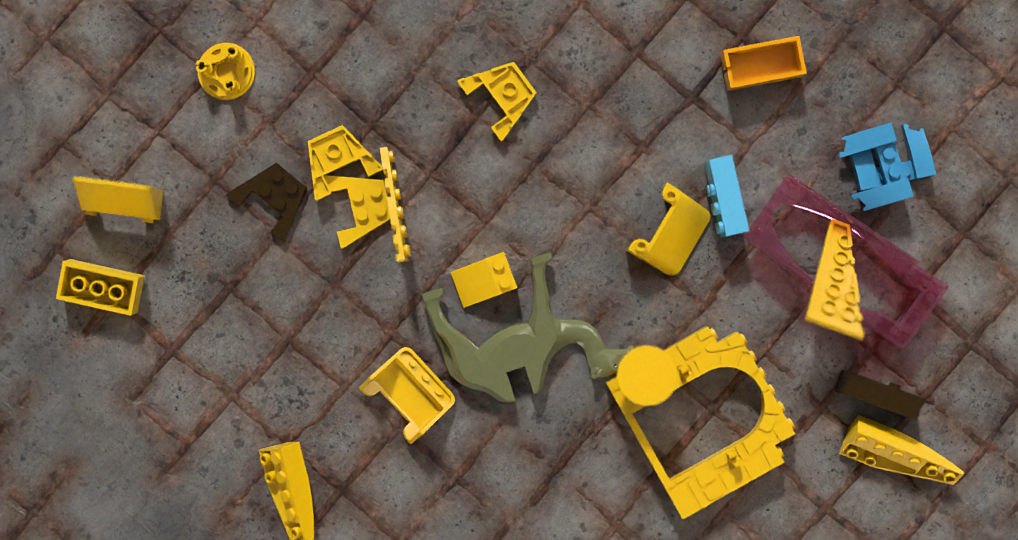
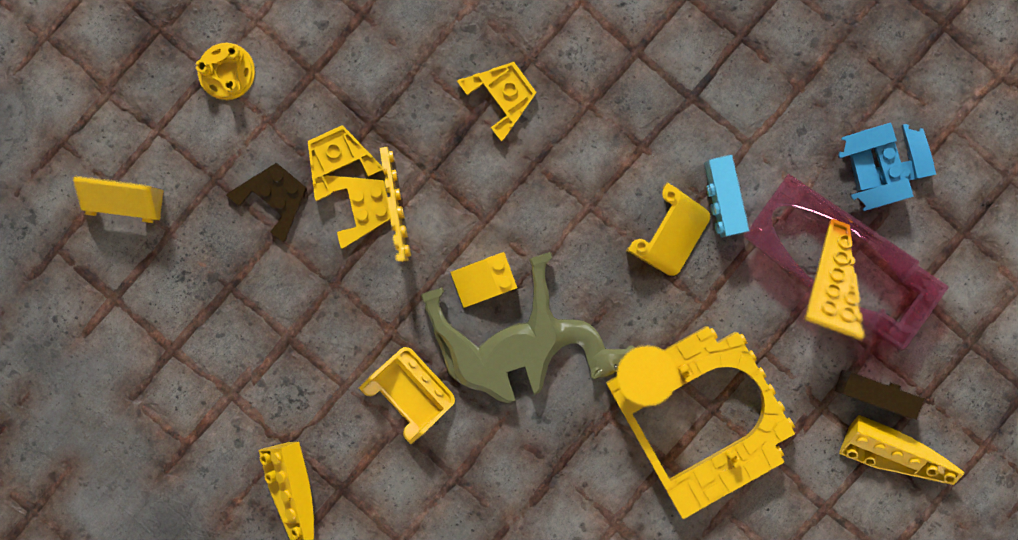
(100, 287): yellow brick -> none
(763, 63): light orange piece -> none

